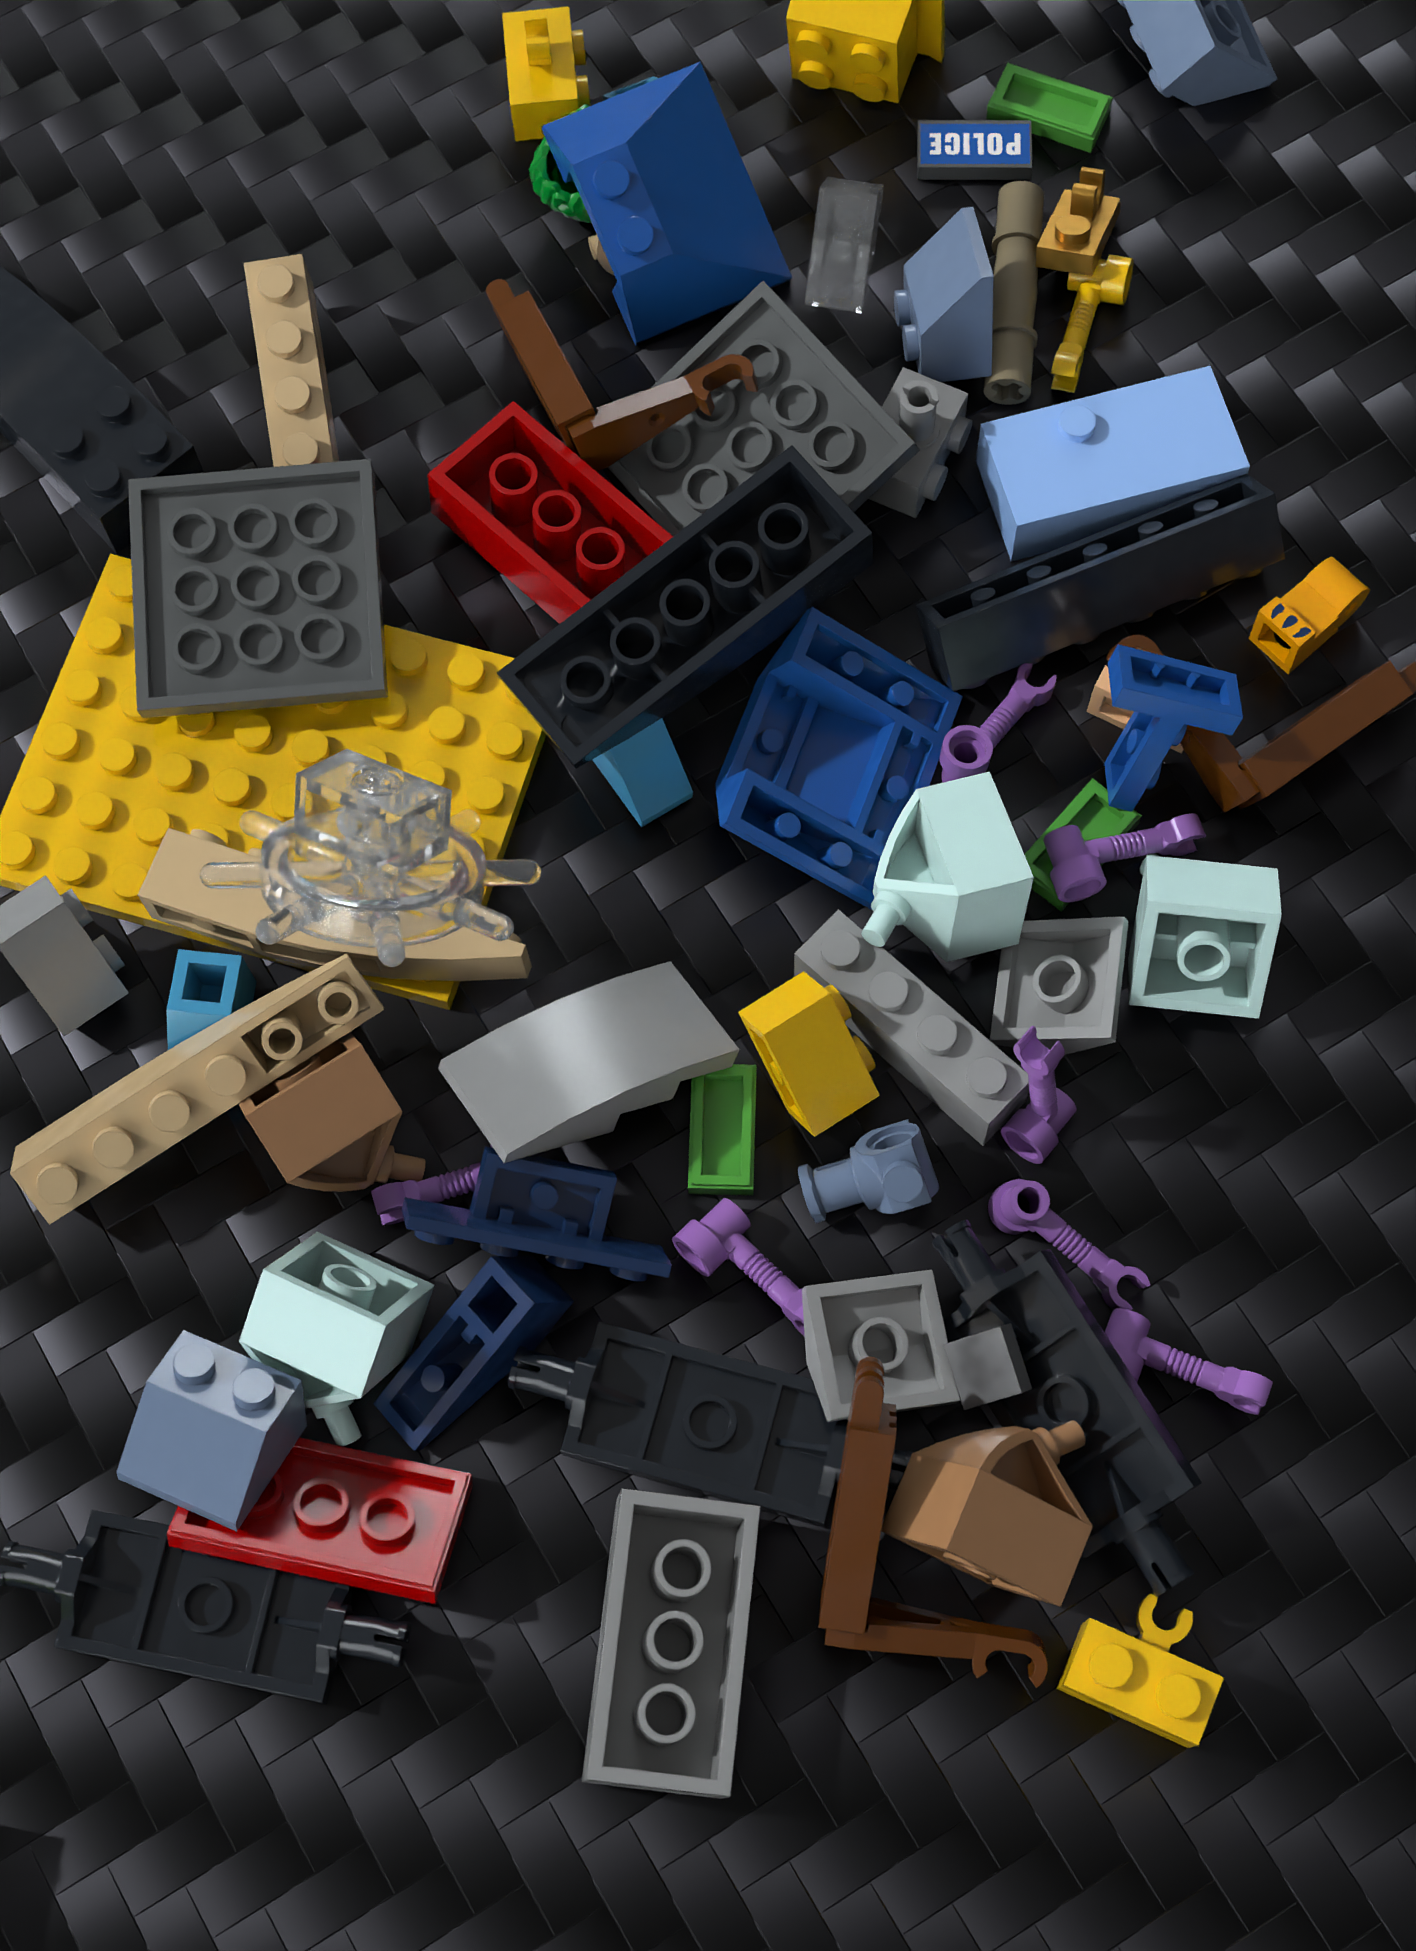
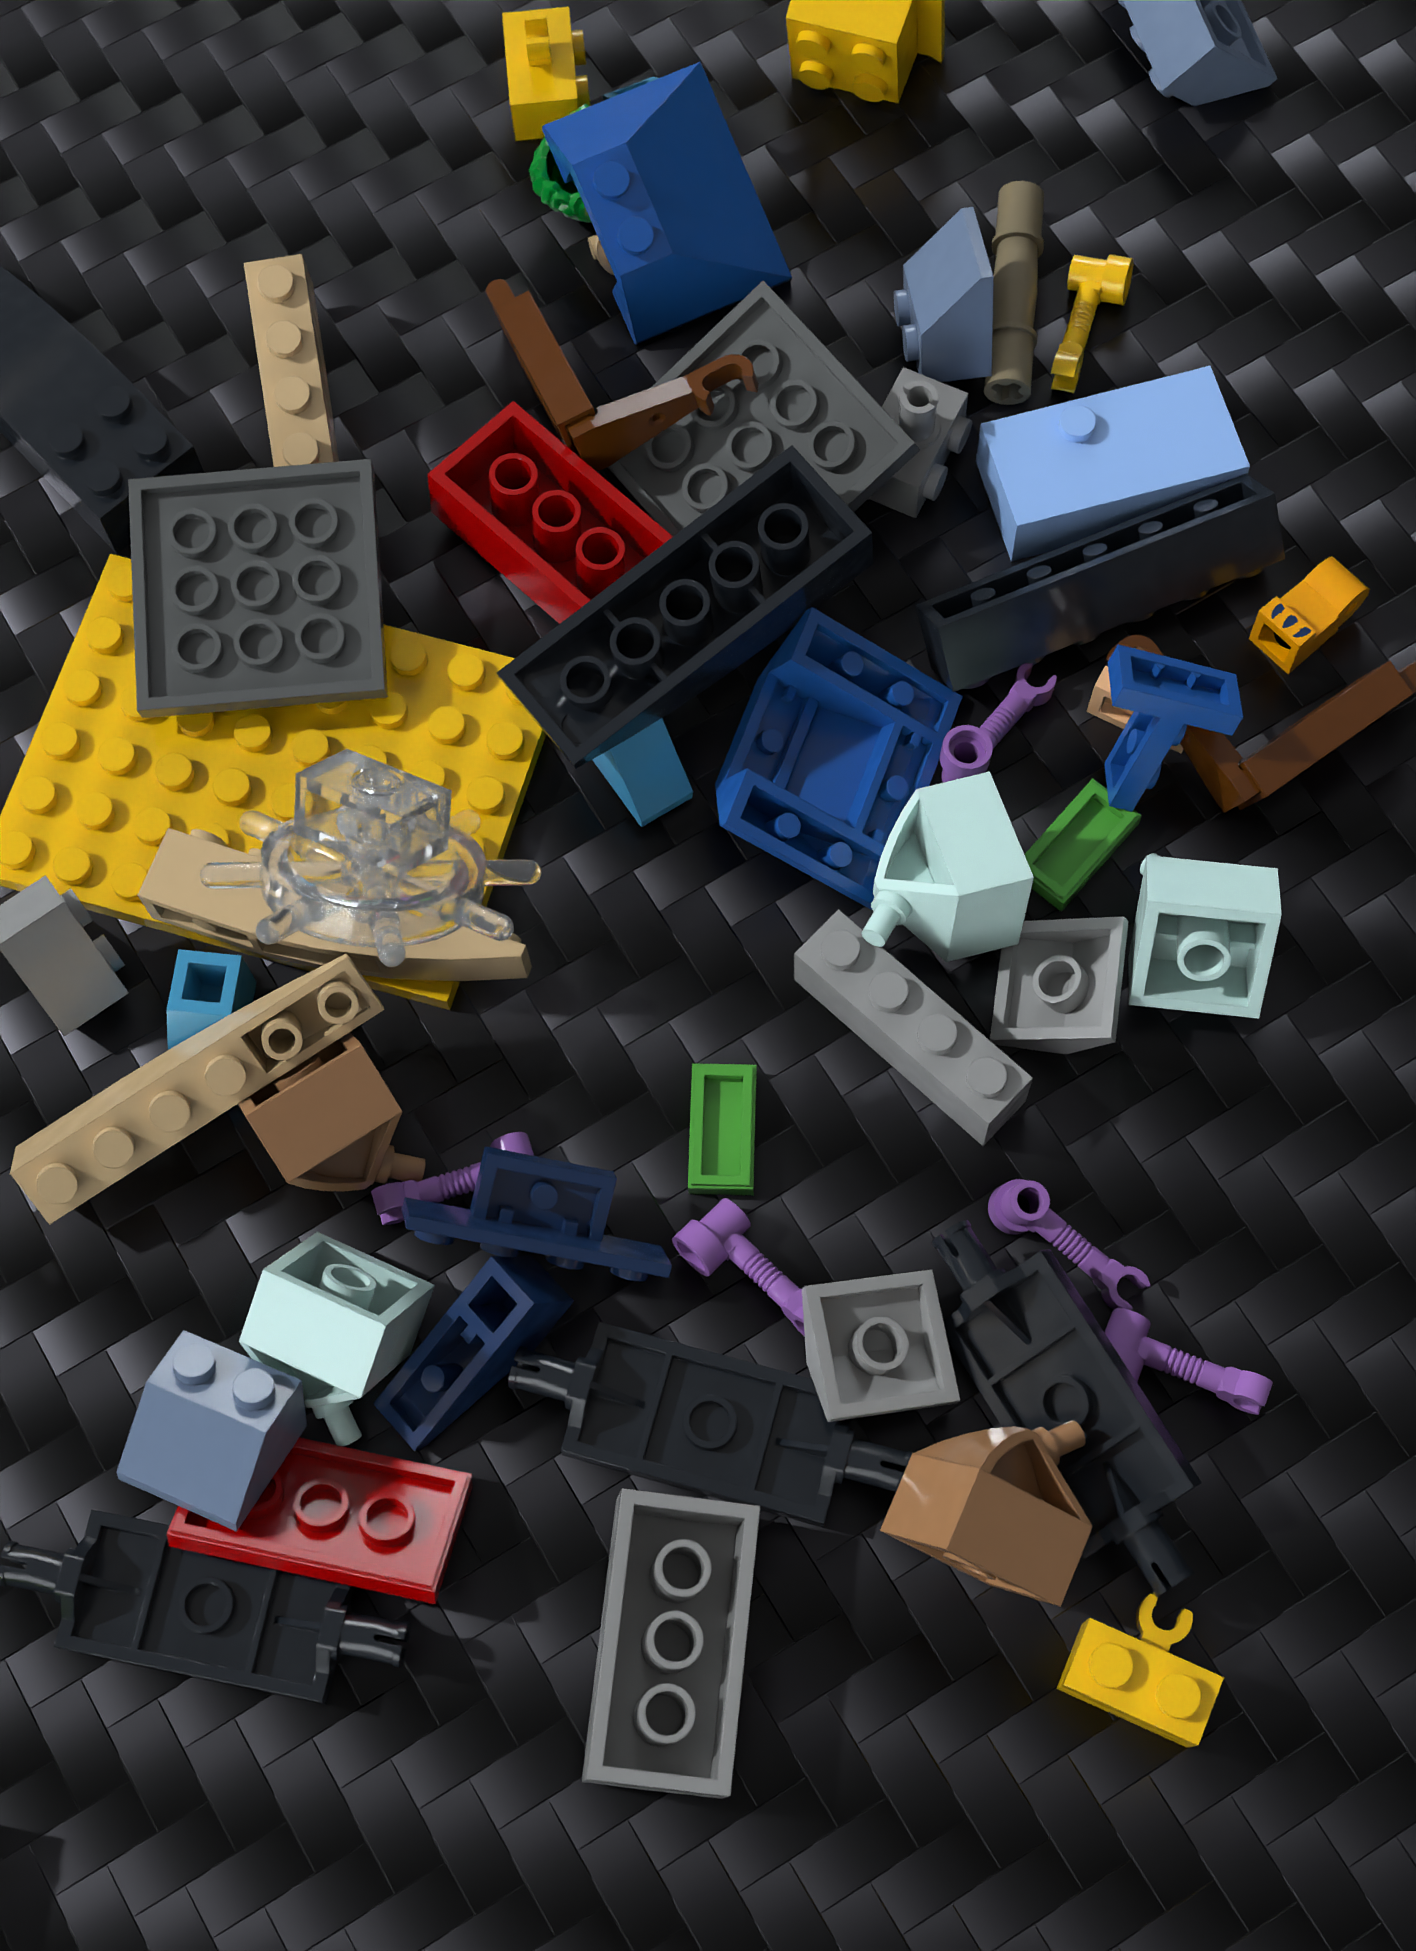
(587, 1061): light grey slope -> none
(811, 1052): yellow brick -> none
(843, 243): clear slope -> none
(846, 1607): reddish brown hinge -> none
(884, 1170): sand blue connector -> none
(974, 150): tile -> none
(987, 1366): flat silver tile -> none
(1035, 1129): medium lavender brick -> none
(1054, 107): bright green tile -> none
(1077, 862): medium lavender brick -> none
(1079, 226): pearl gold plate -> none

